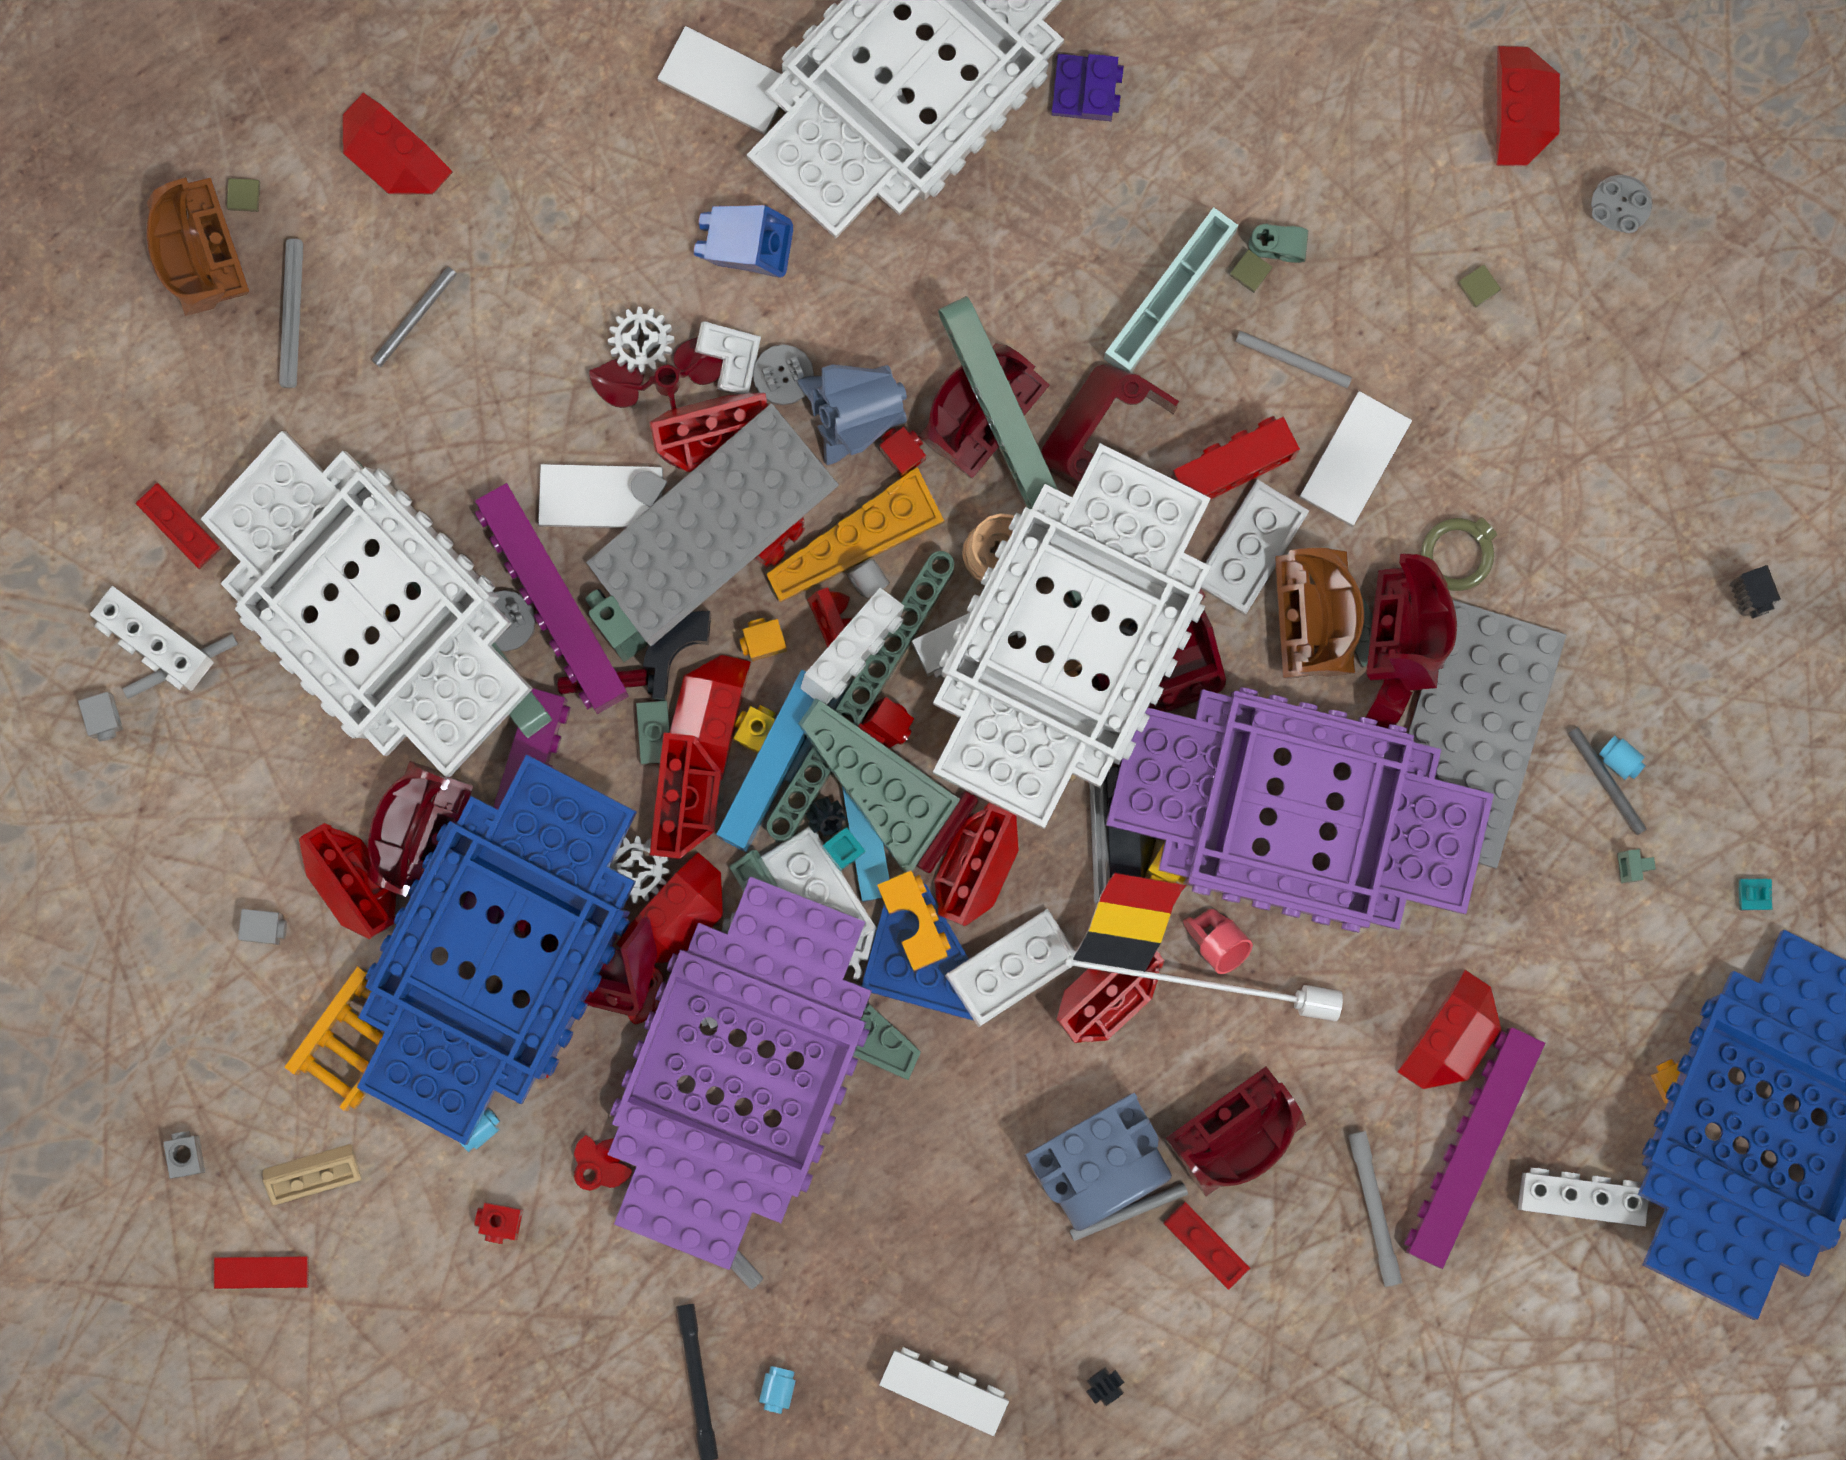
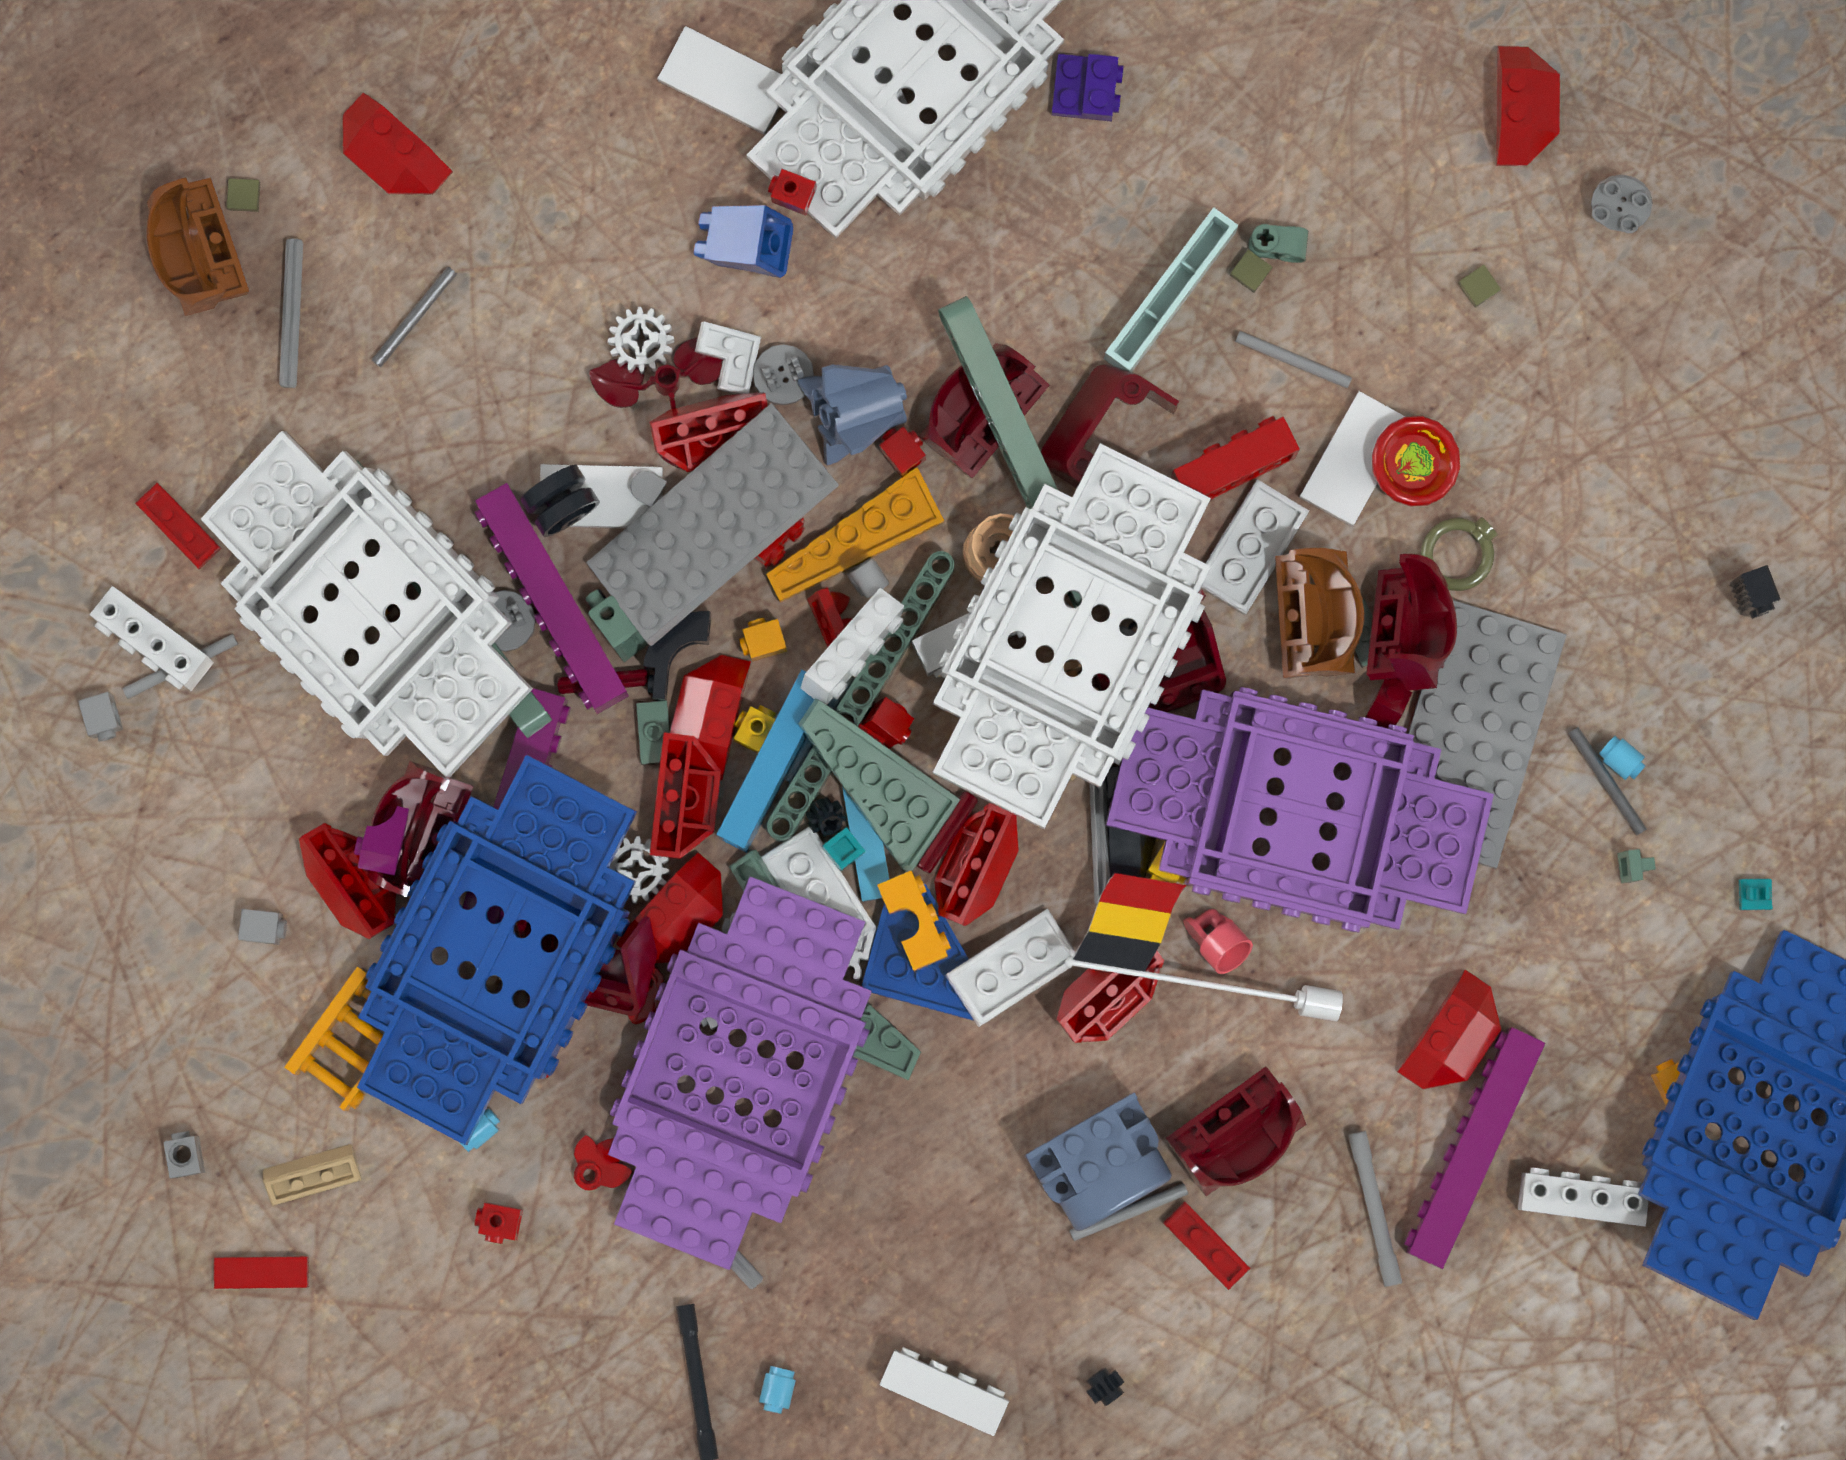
(382, 843): none -> magenta arch
(560, 500): none -> black wheel
(792, 191): none -> red brick
(1416, 461): none -> red piece

